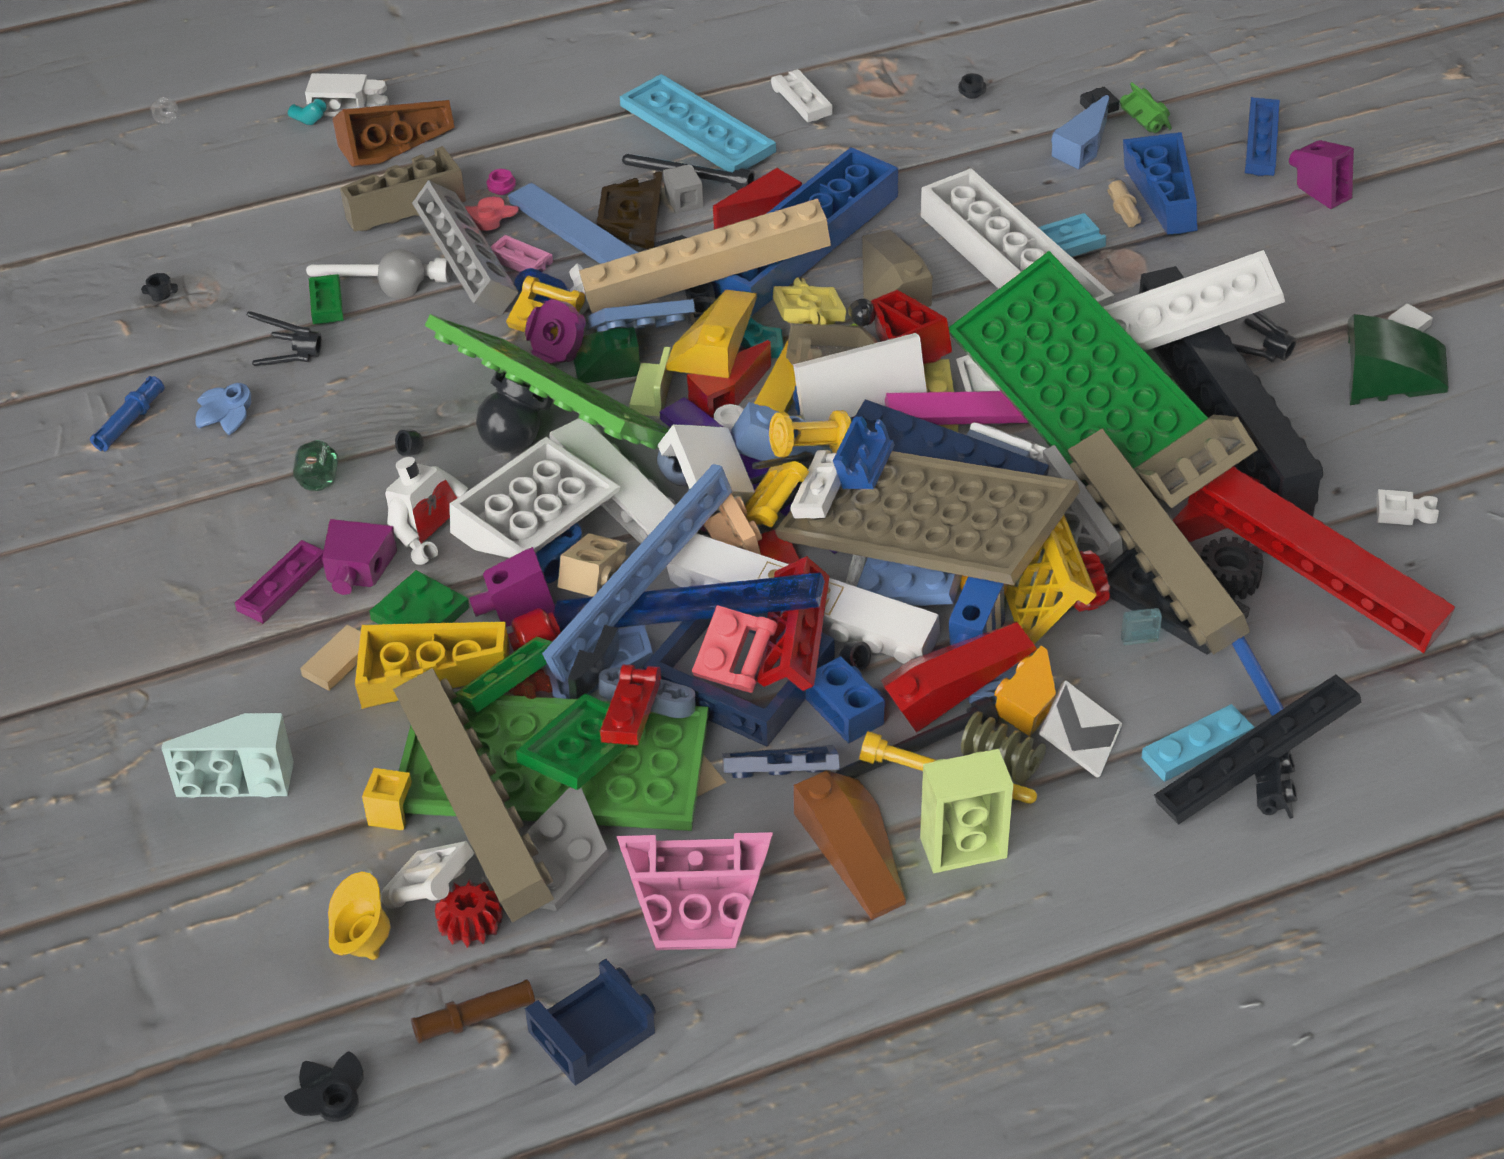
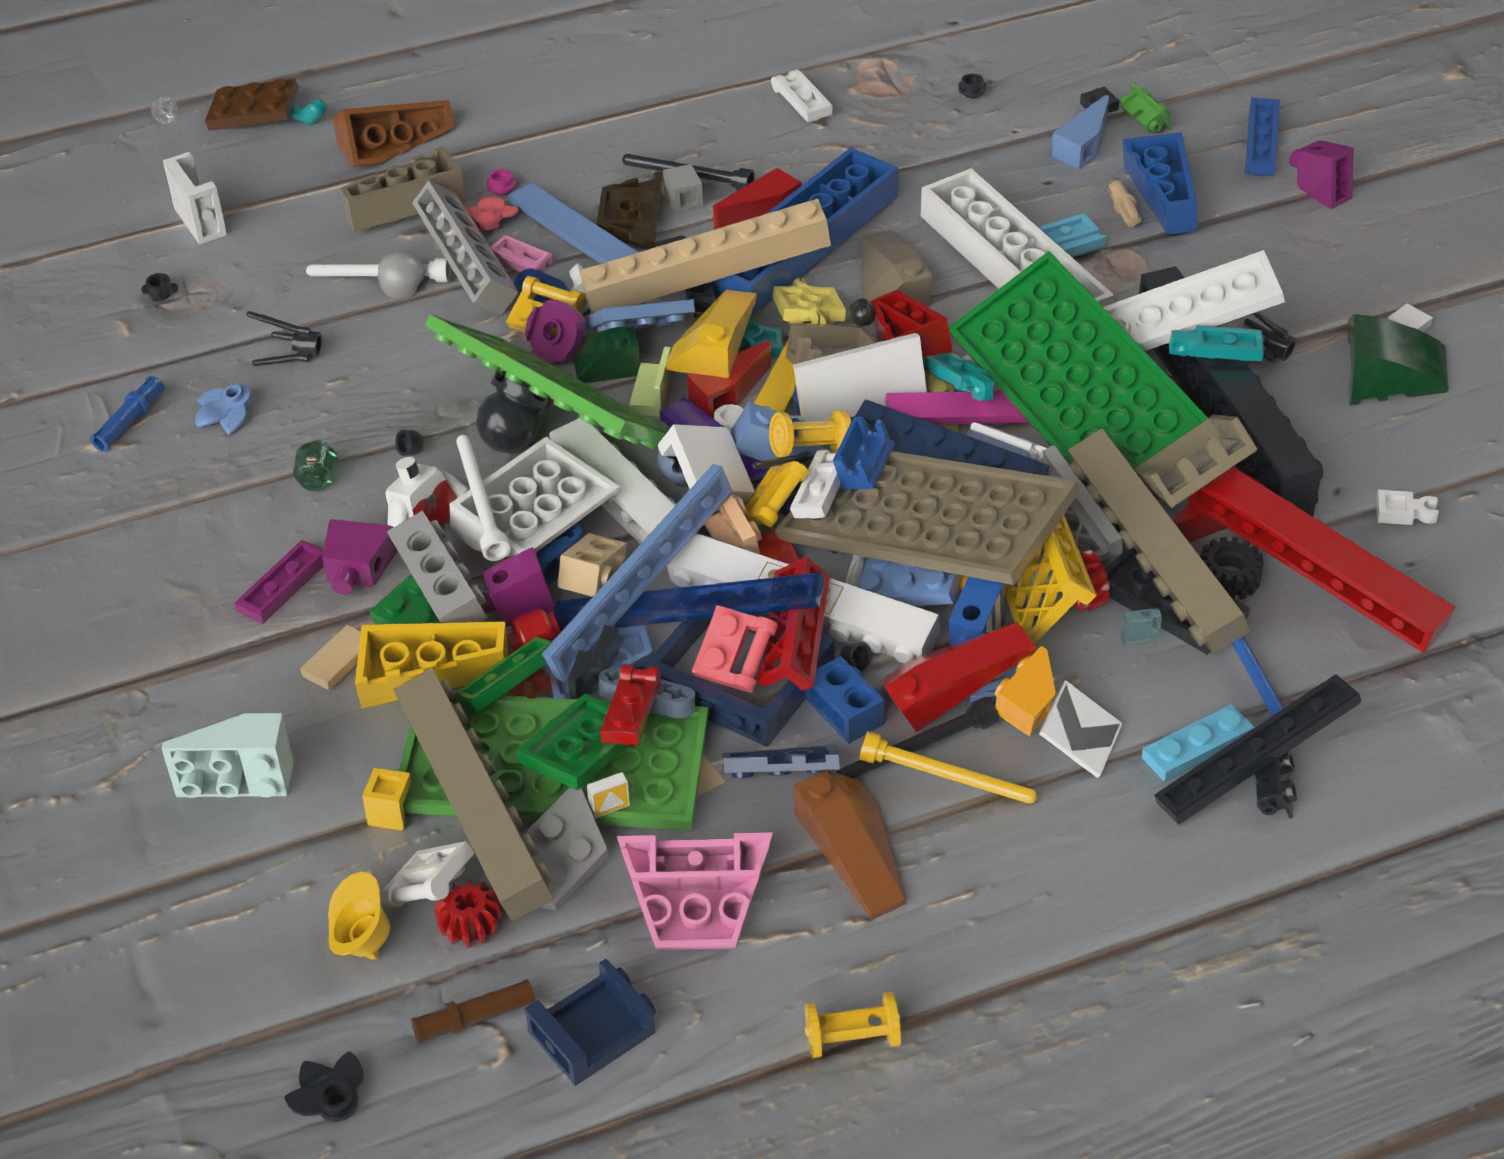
(193, 202): none -> white panel
(252, 104): none -> reddish brown plate
(326, 299): green plate -> none
(345, 91): white hinge -> none
(435, 571): none -> light grey brick
(493, 541): none -> white piece
(608, 795): none -> white tile
(697, 124): medium azure plate -> none
(852, 1024): none -> yellow hose
(962, 374): none -> teal hinge
(966, 810): yellowish green brick -> none
(1018, 757): olive piece -> none
(1218, 343): none -> teal hinge

